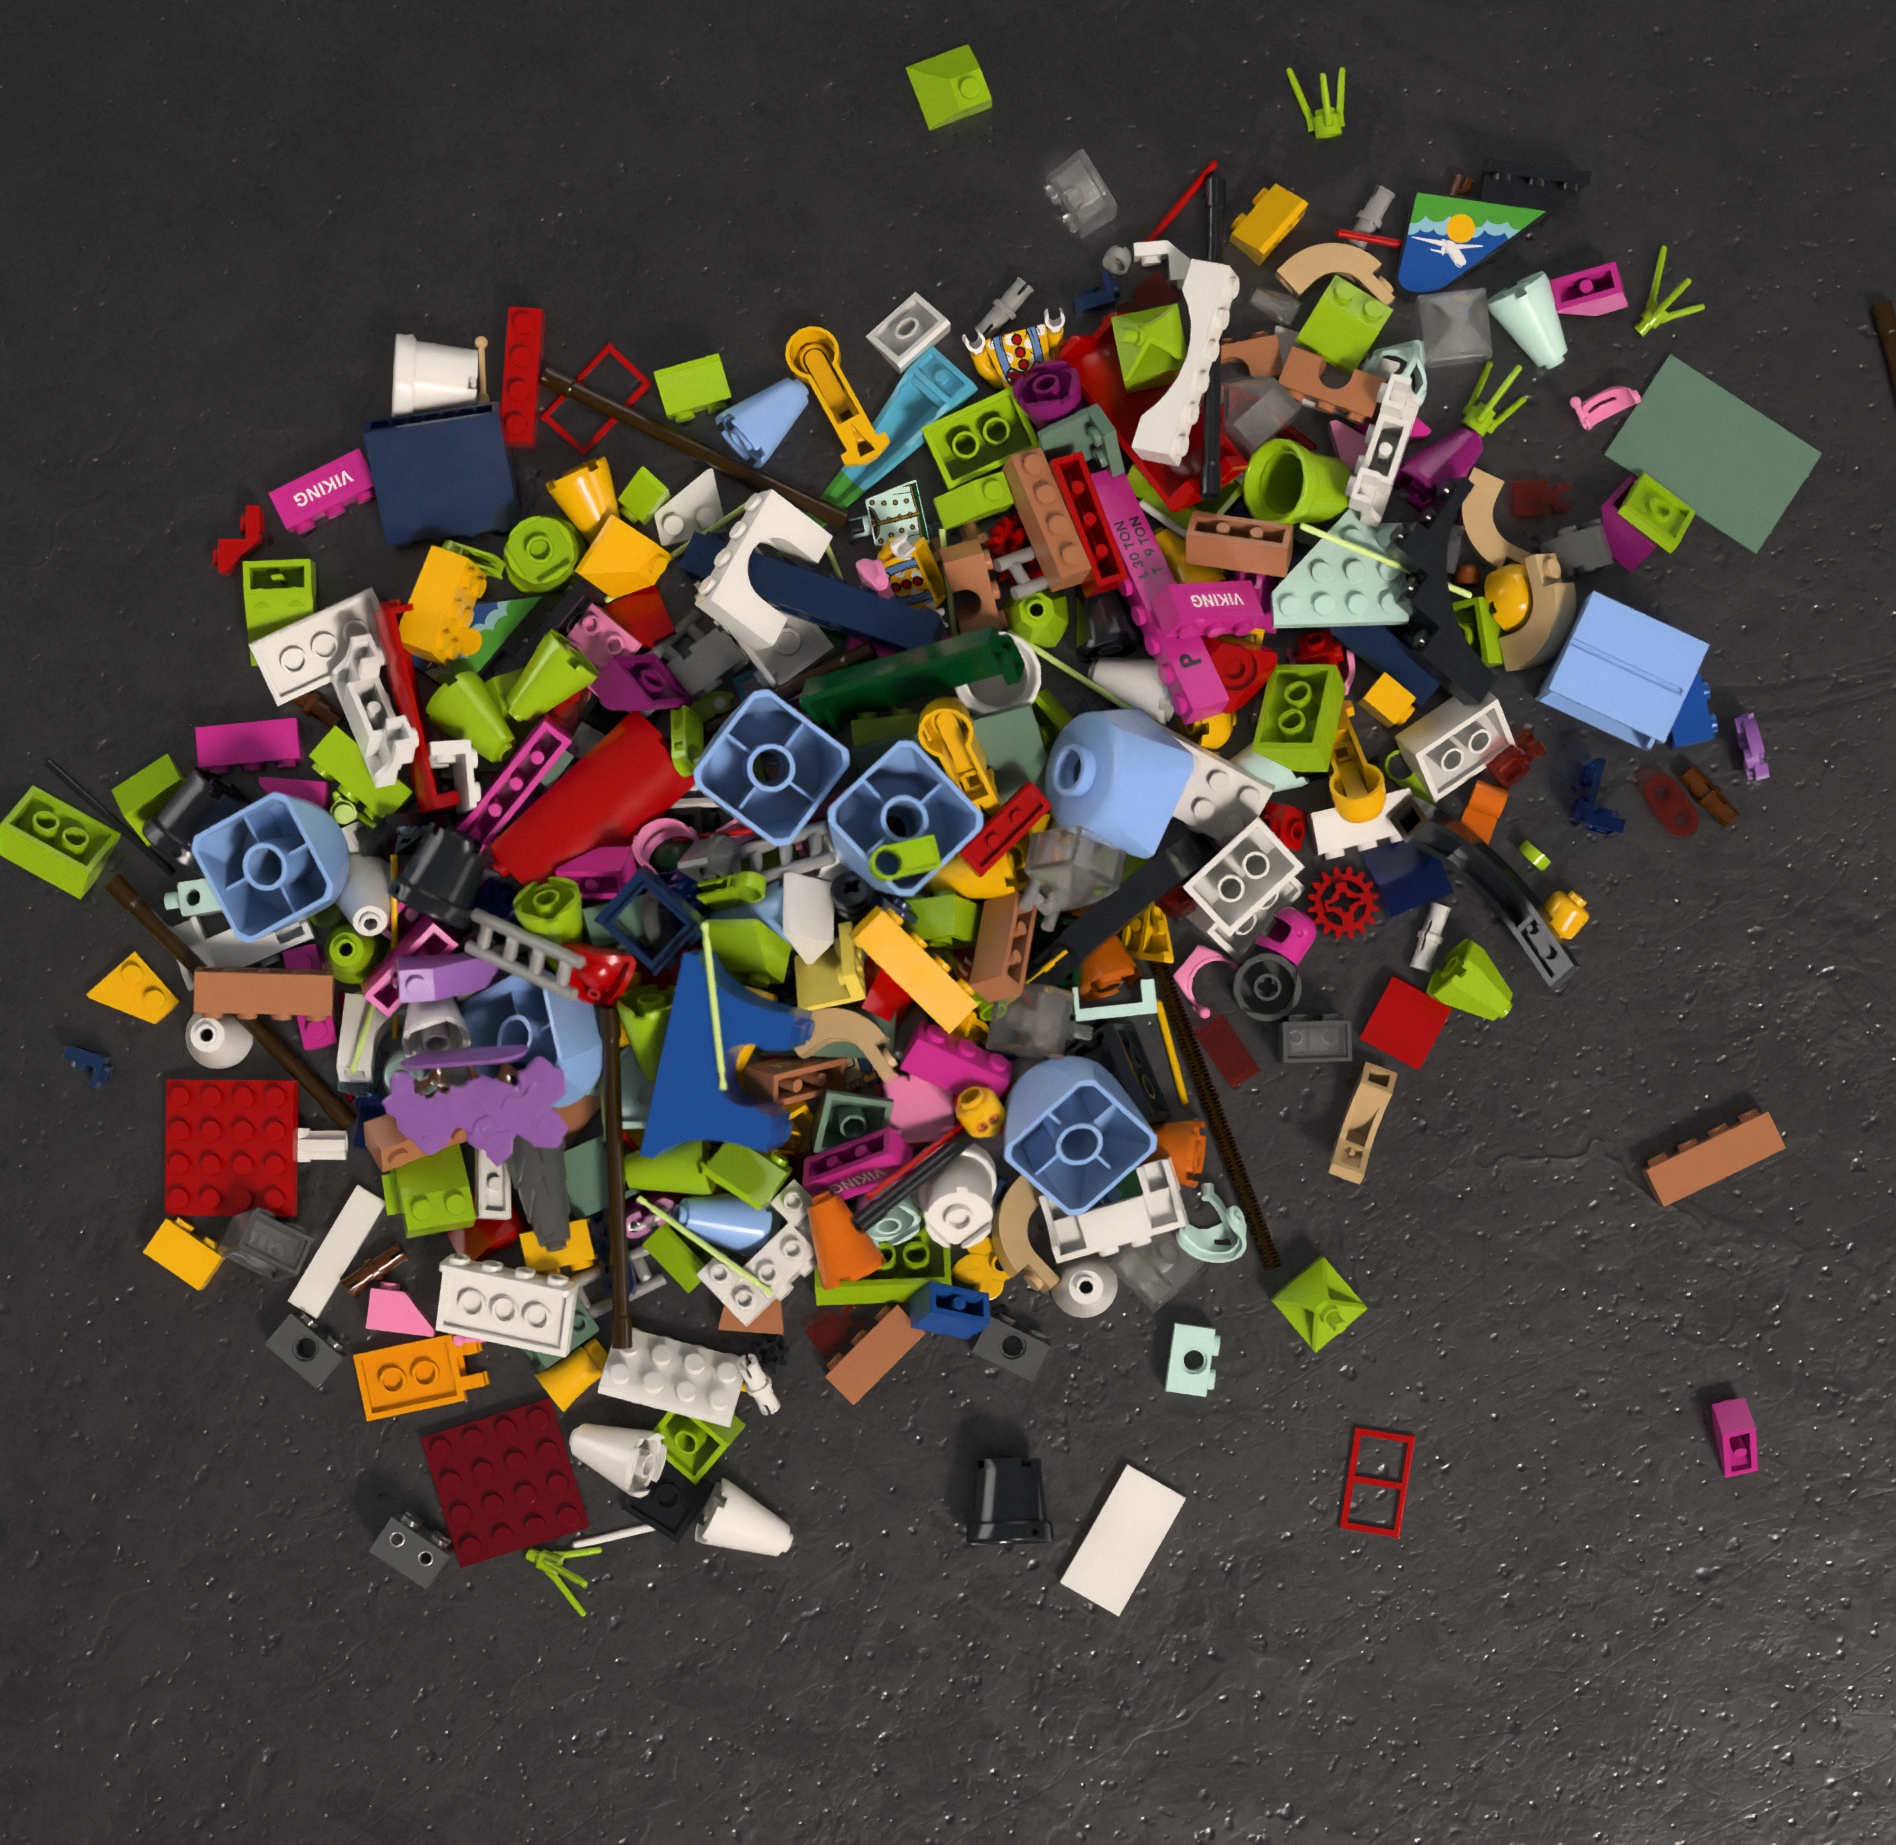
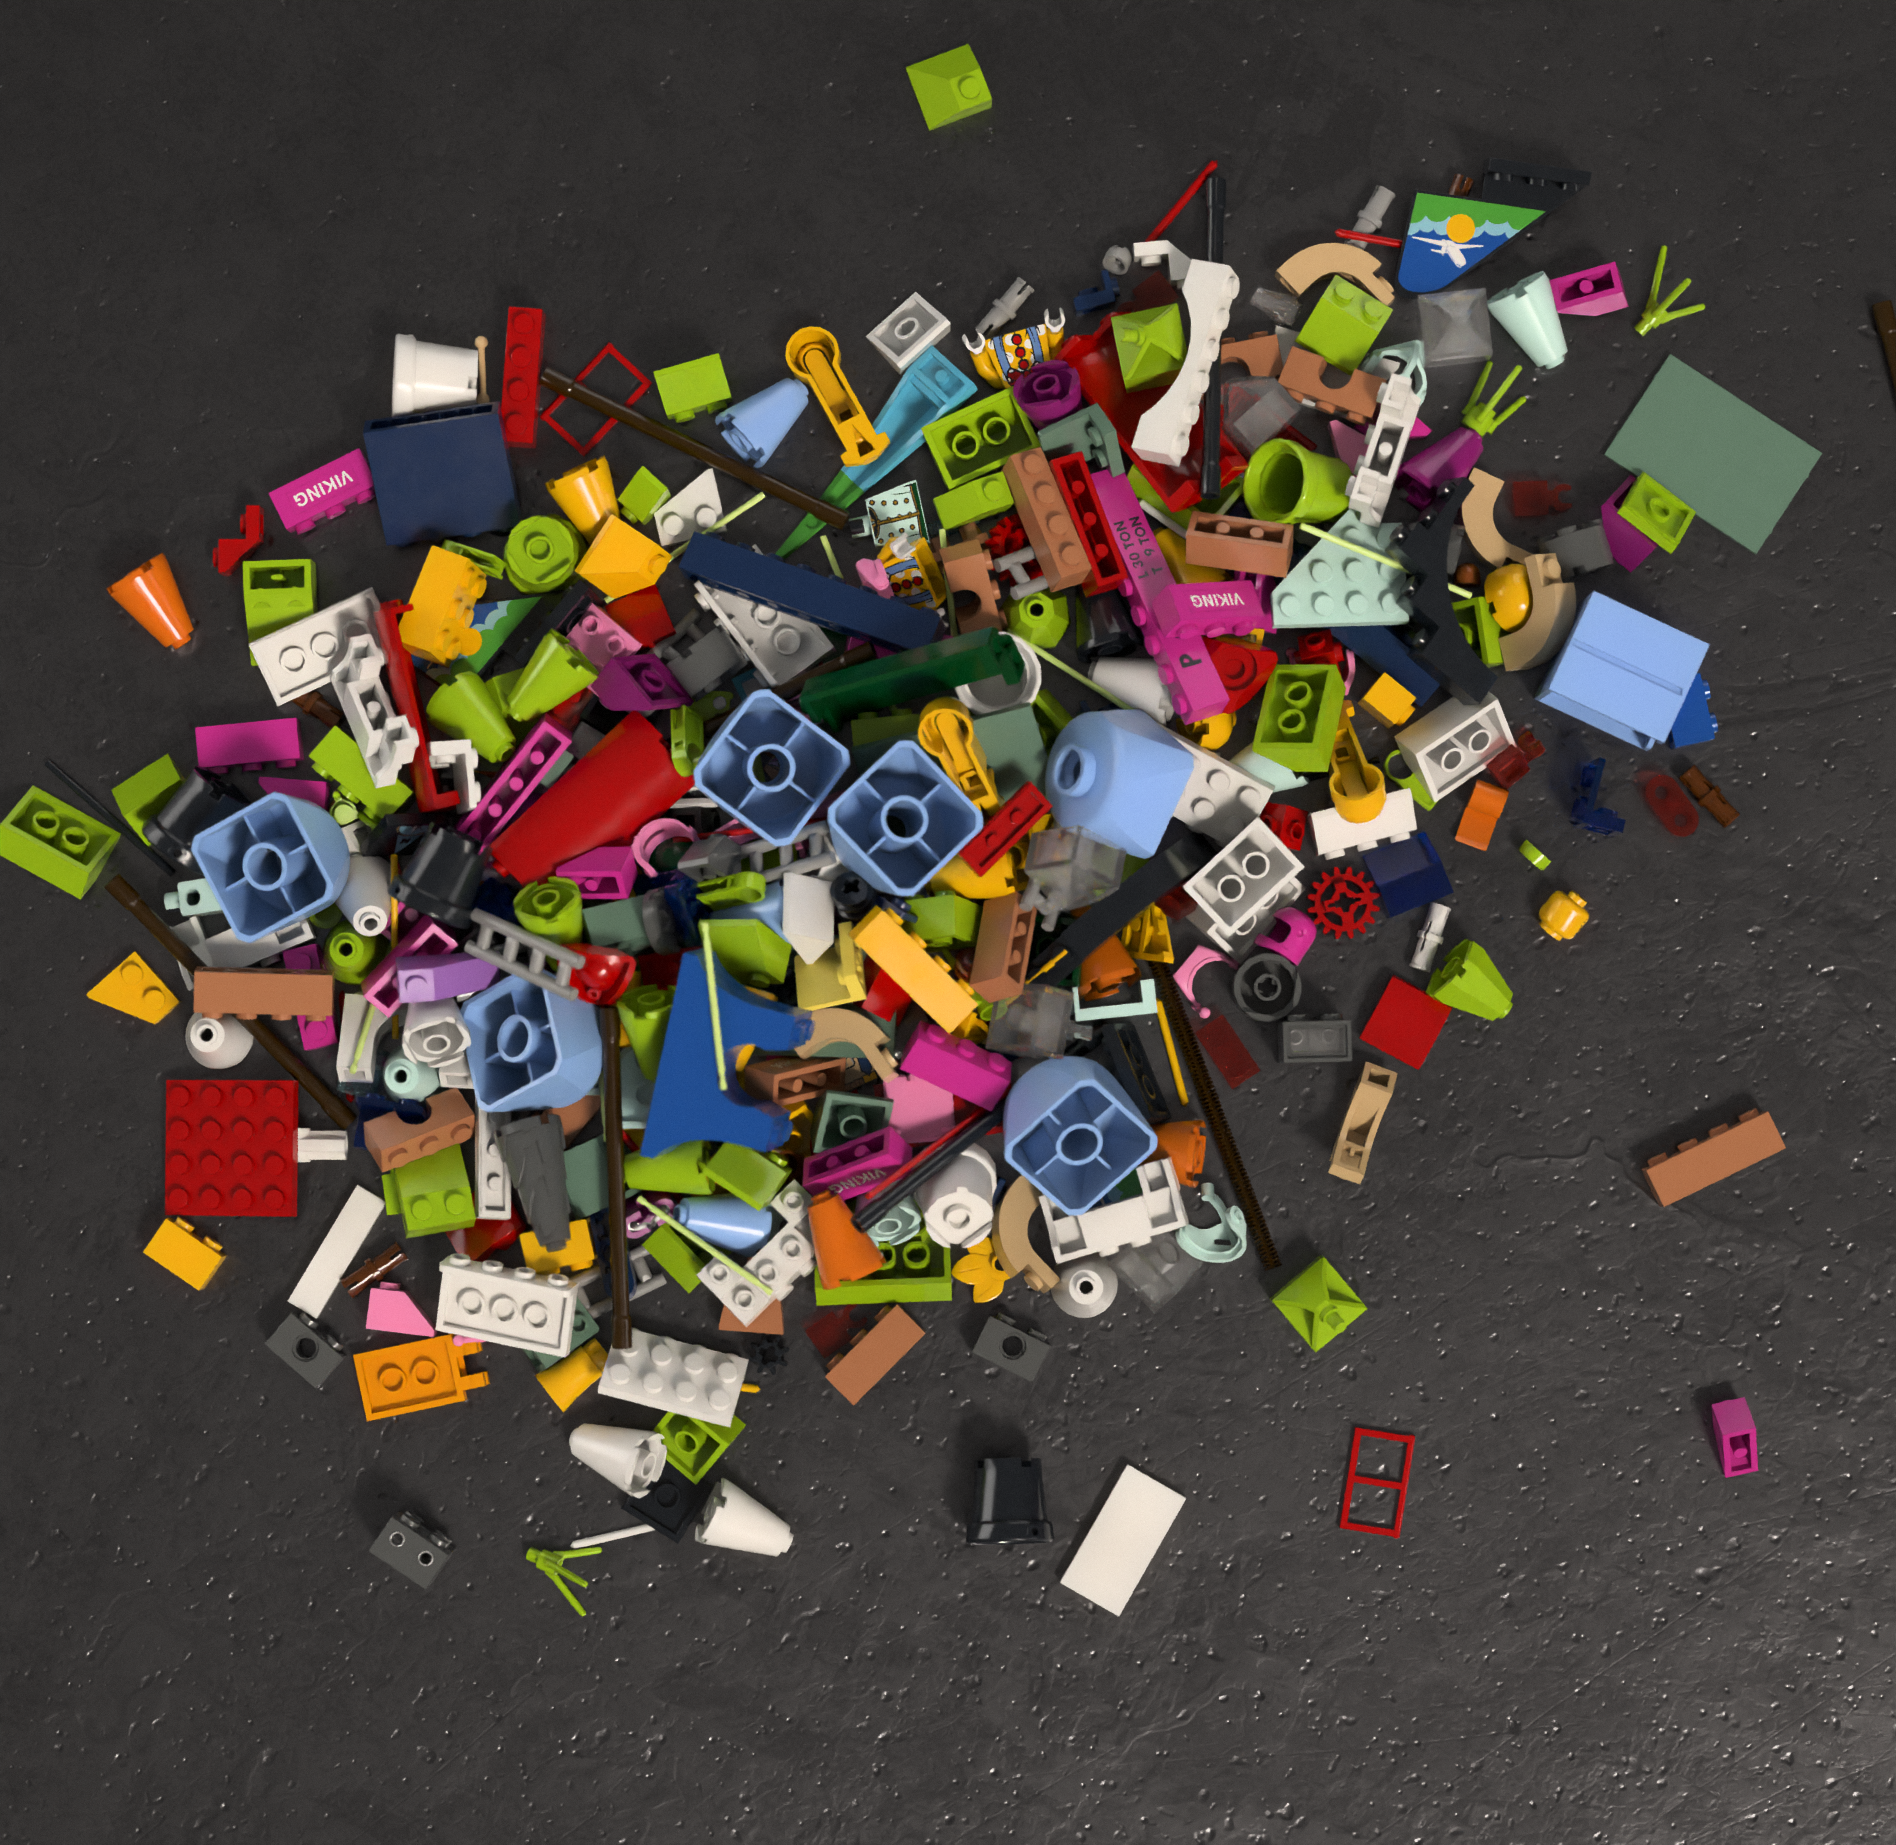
(85, 1059): dark blue bracket -> none
(155, 601): none -> orange cone
(265, 1245): dark grey piece -> none
(483, 1106): medium lavender plant -> none
(505, 1482): dark red plate -> none
(687, 935): dark blue window -> none
(728, 592): white arch -> none
(758, 1384): white pin -> none
(913, 858): lime piece -> none
(949, 1310): blue brick -> none
(980, 1112): yellow head -> none
(1081, 195): clear slope -> none
(1185, 1339): light aqua brick -> none
(1268, 223): yellow slope -> none
(1326, 122): lime plant -> none
(1493, 879): black arch -> none
(1623, 398): bright pink helmet -> none
(1749, 737): medium lavender plate -> none

